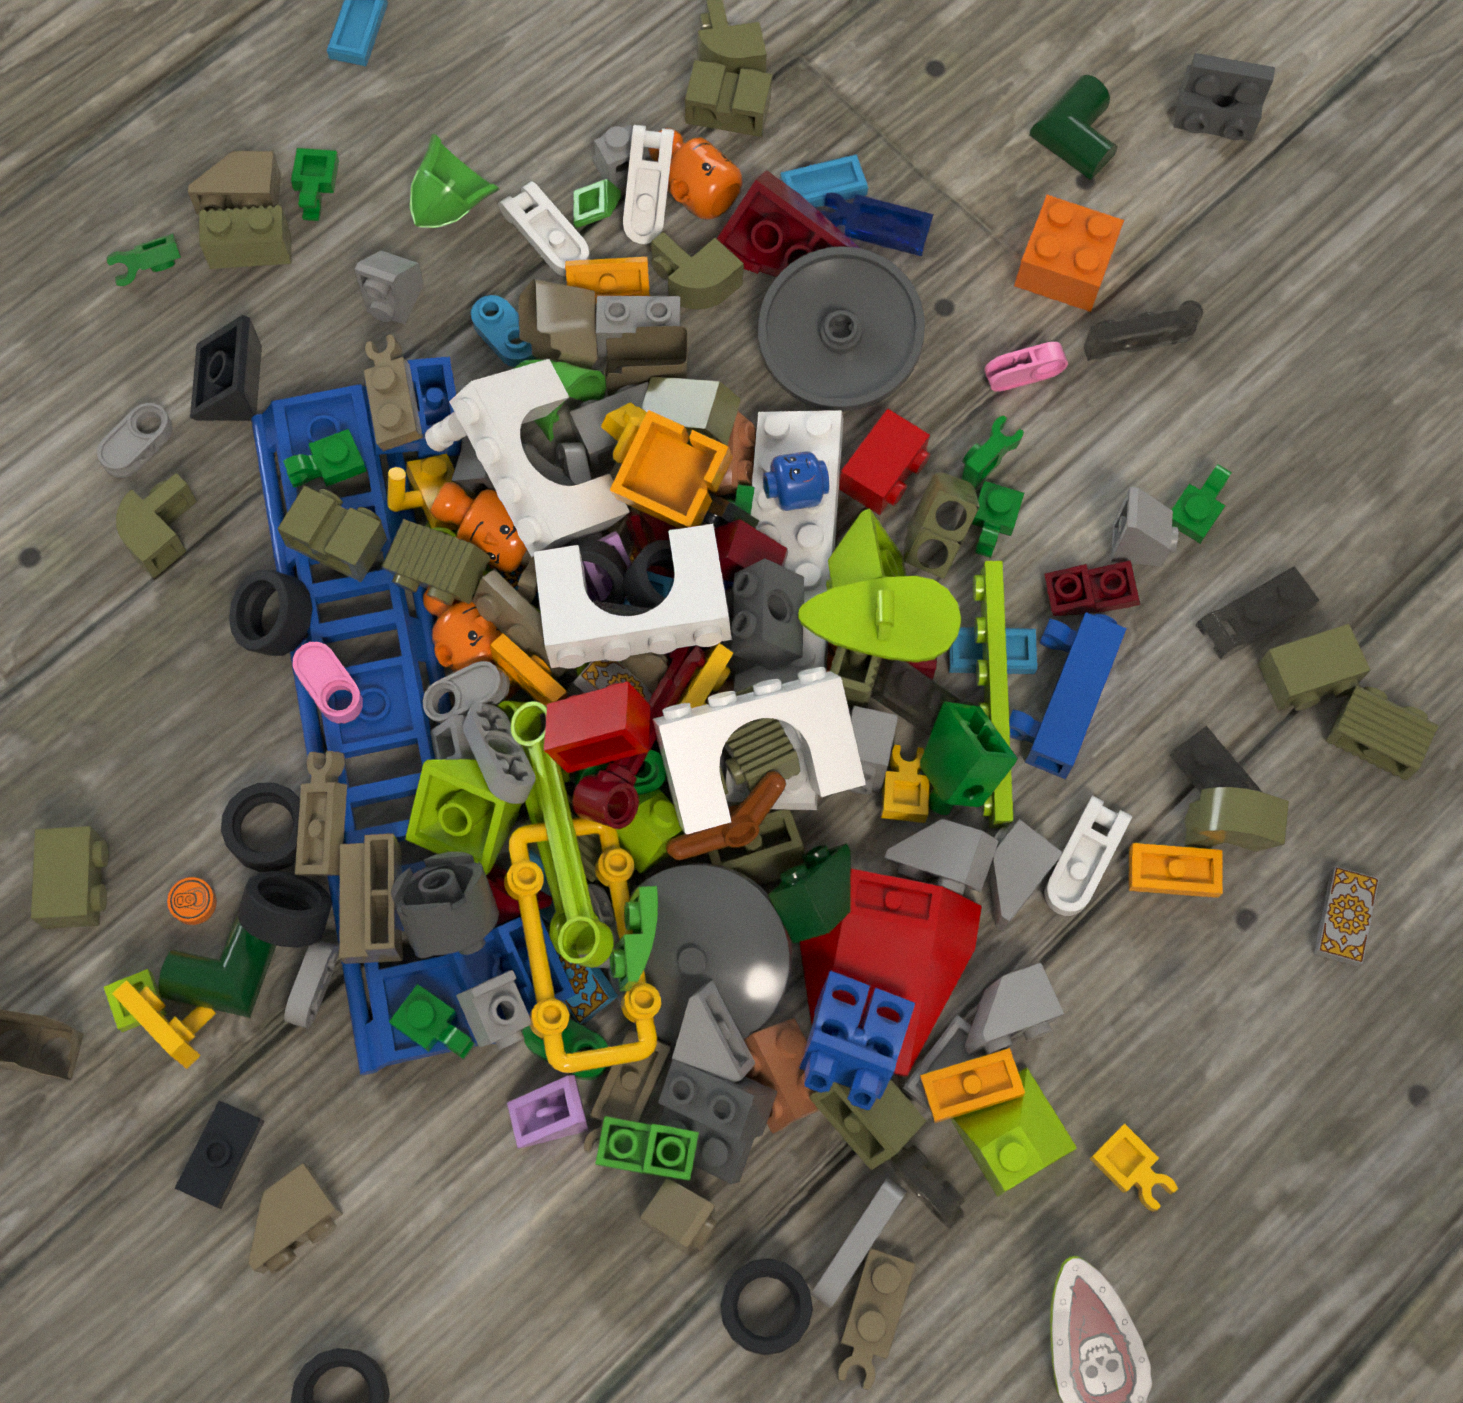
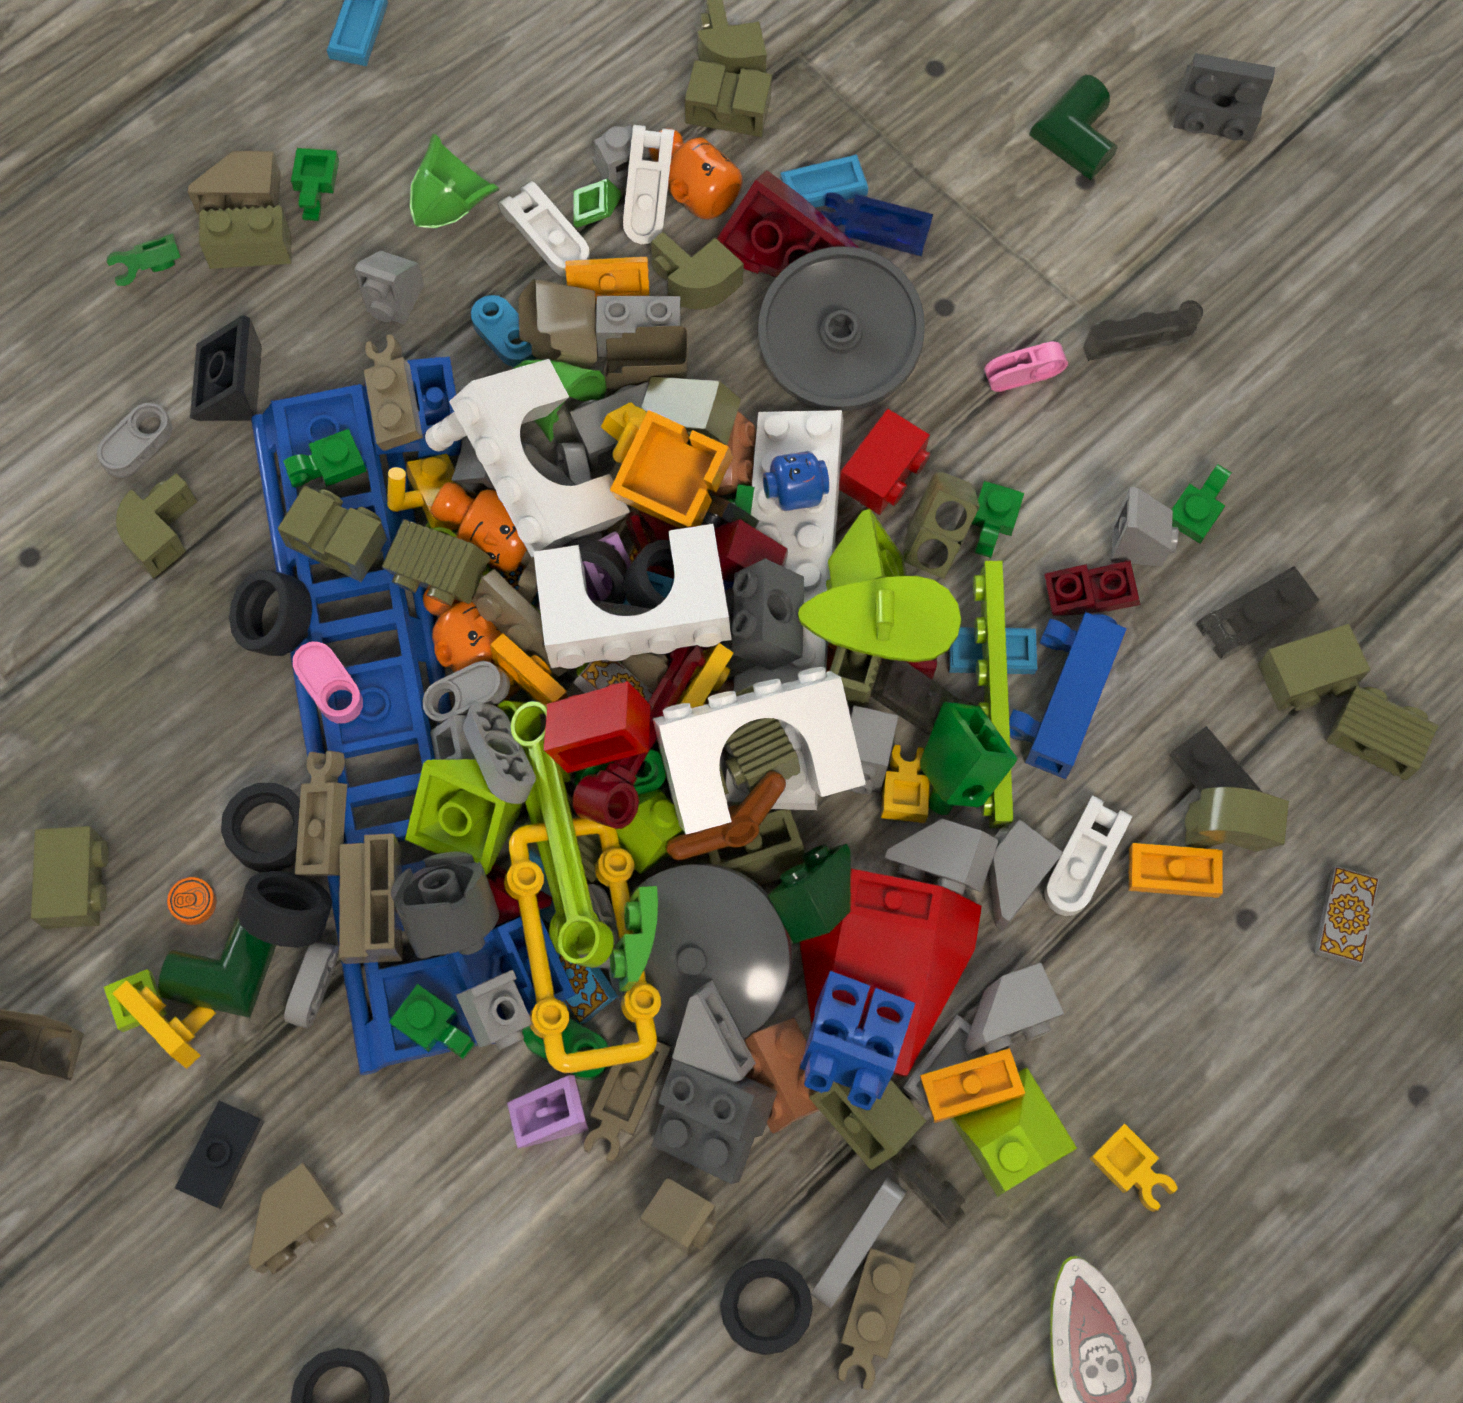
(647, 1148): bright green slope -> none
(984, 458): green plate -> none
(1068, 253): orange brick -> none

